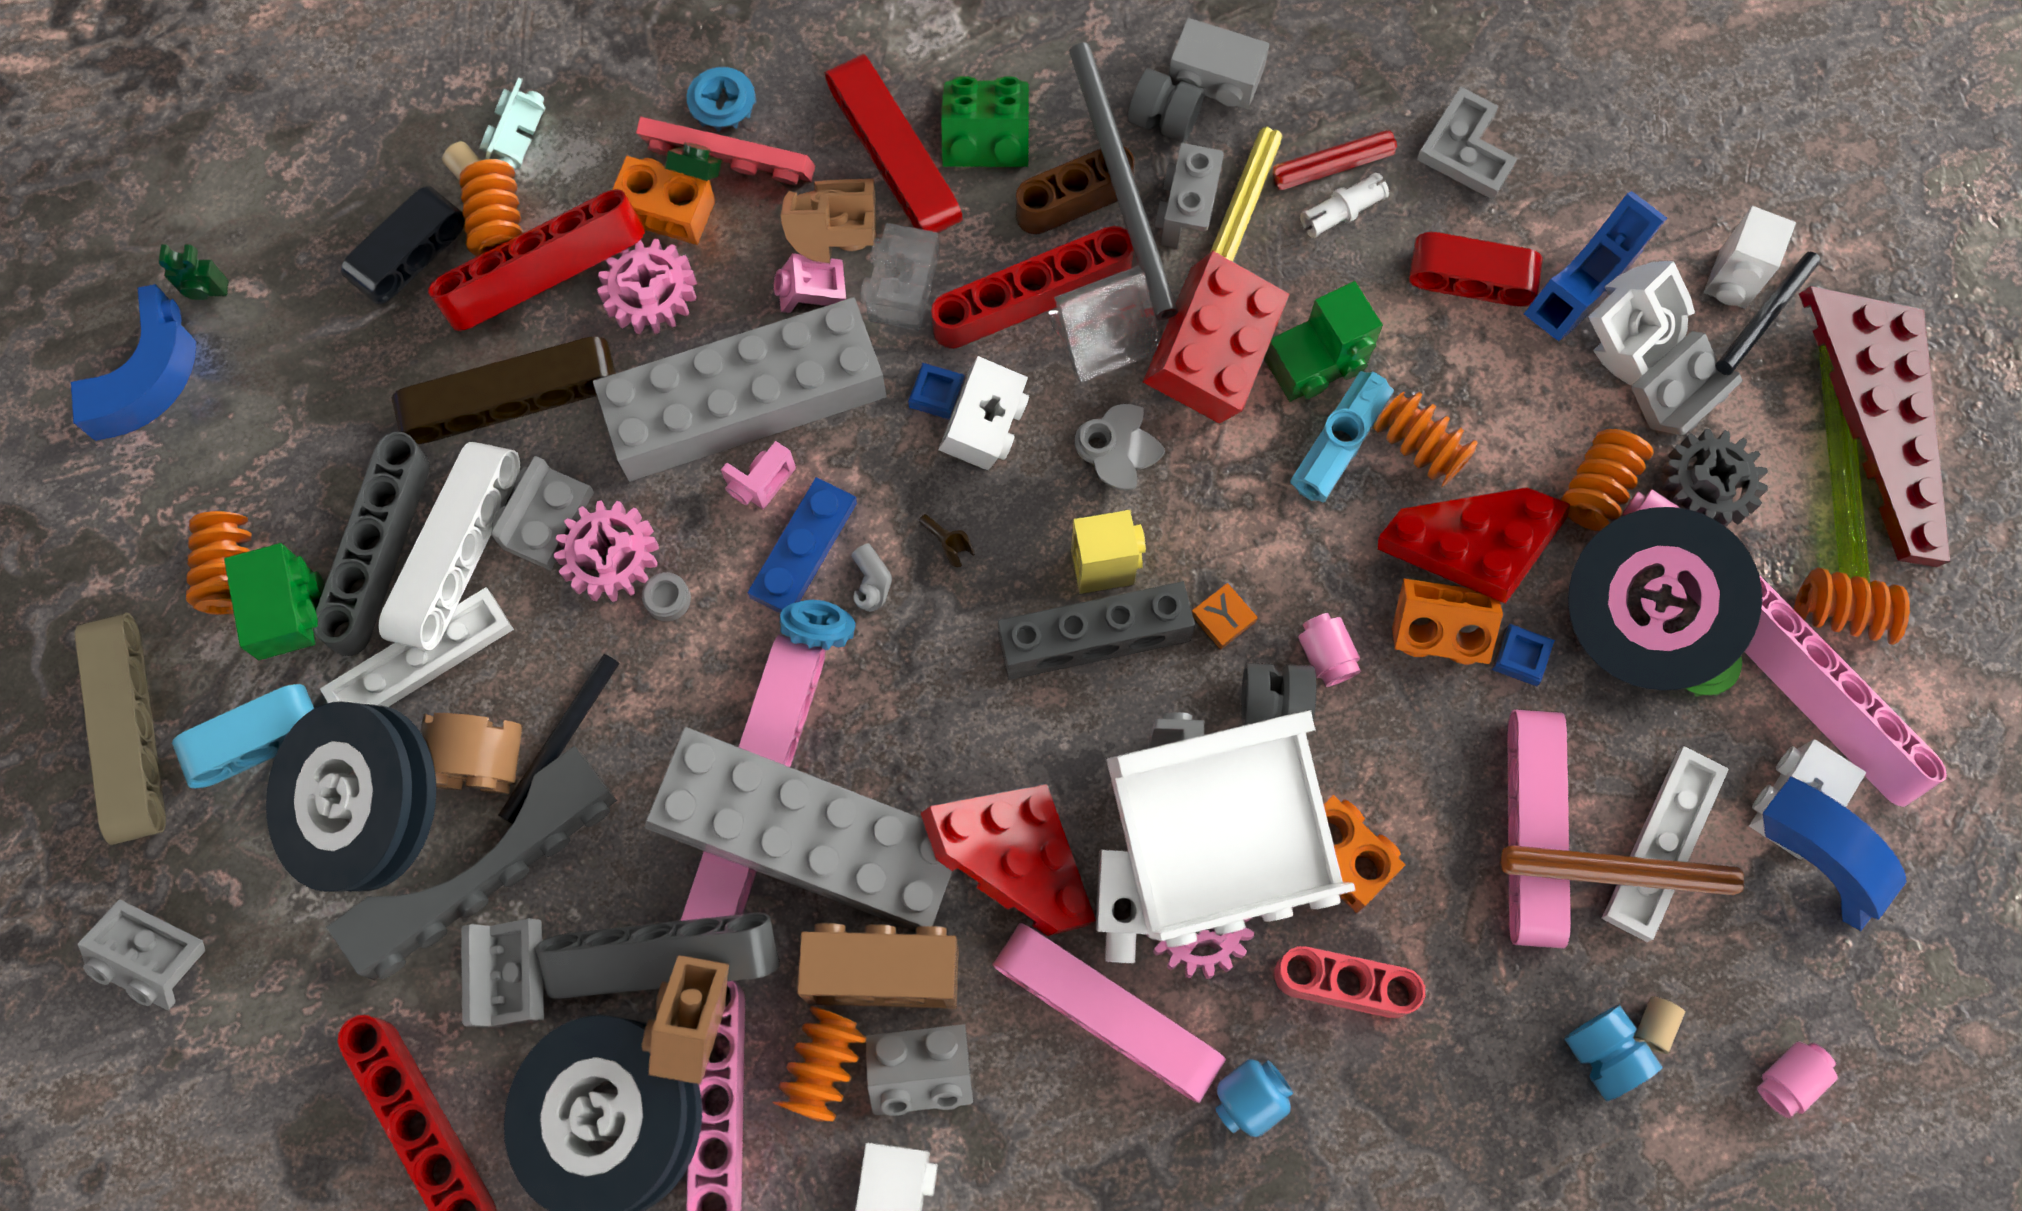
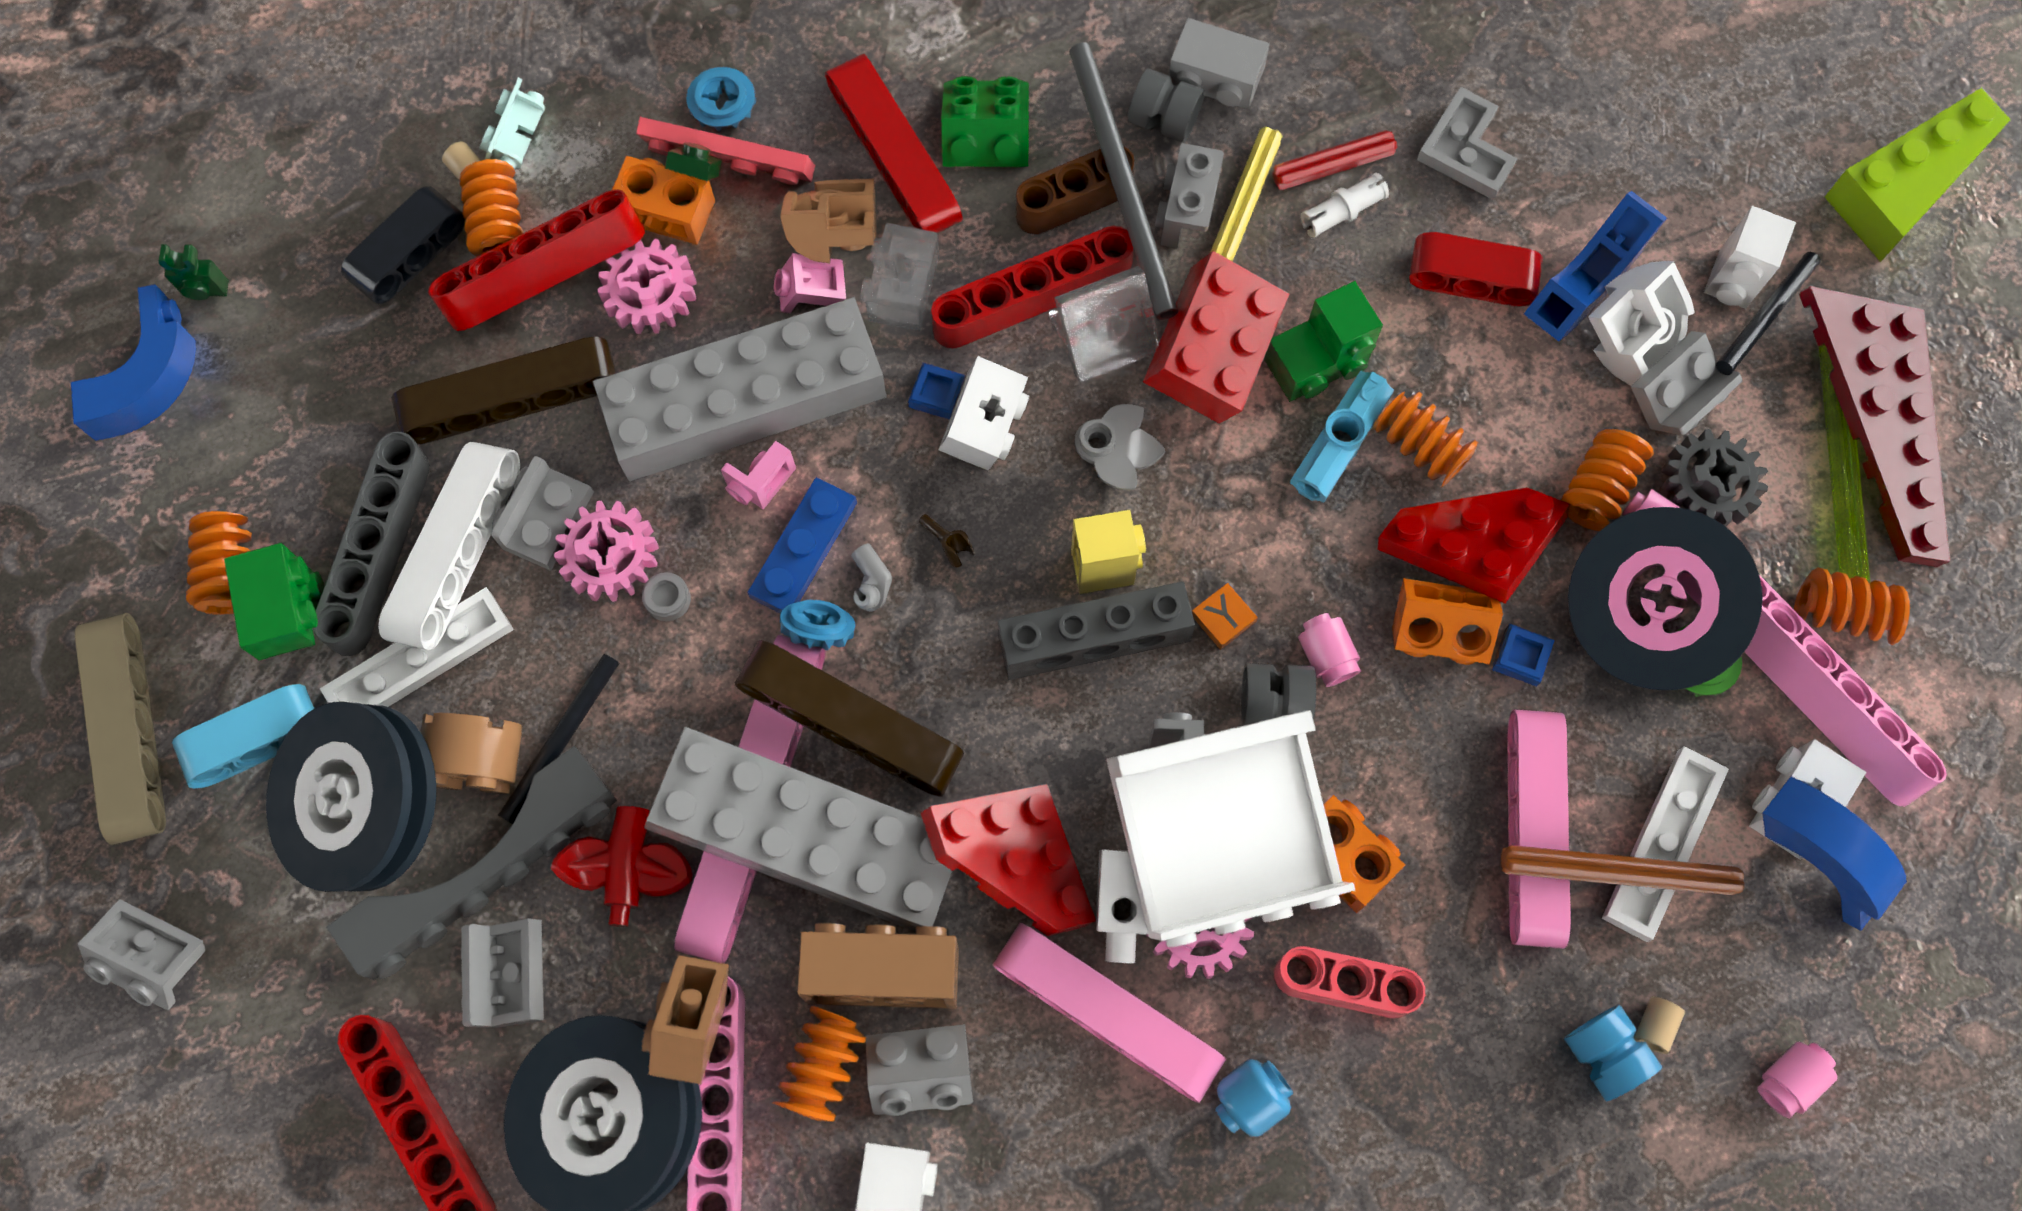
(623, 865): none -> red plant
(646, 954): dark grey beam -> none
(849, 718): none -> dark brown beam
(1905, 178): none -> lime wedge

